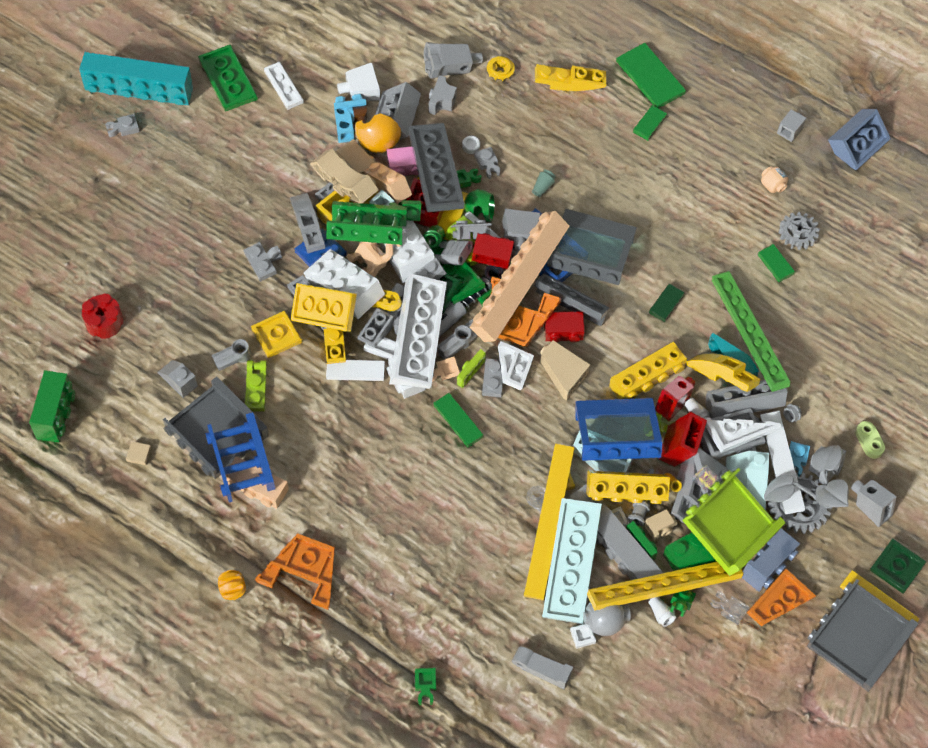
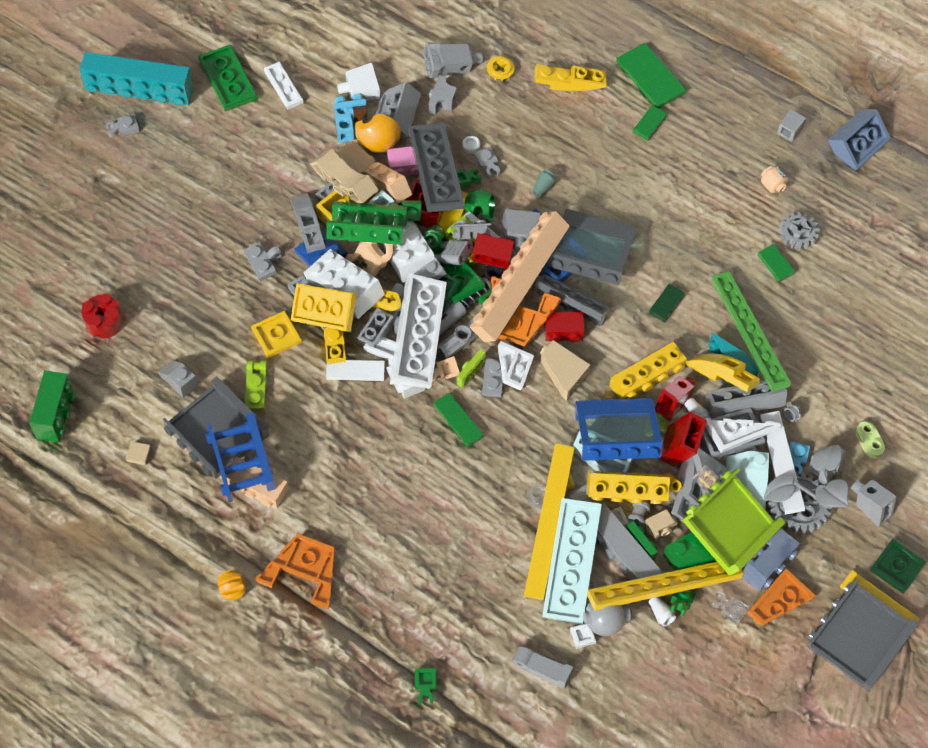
(231, 356): light grey piece -> none

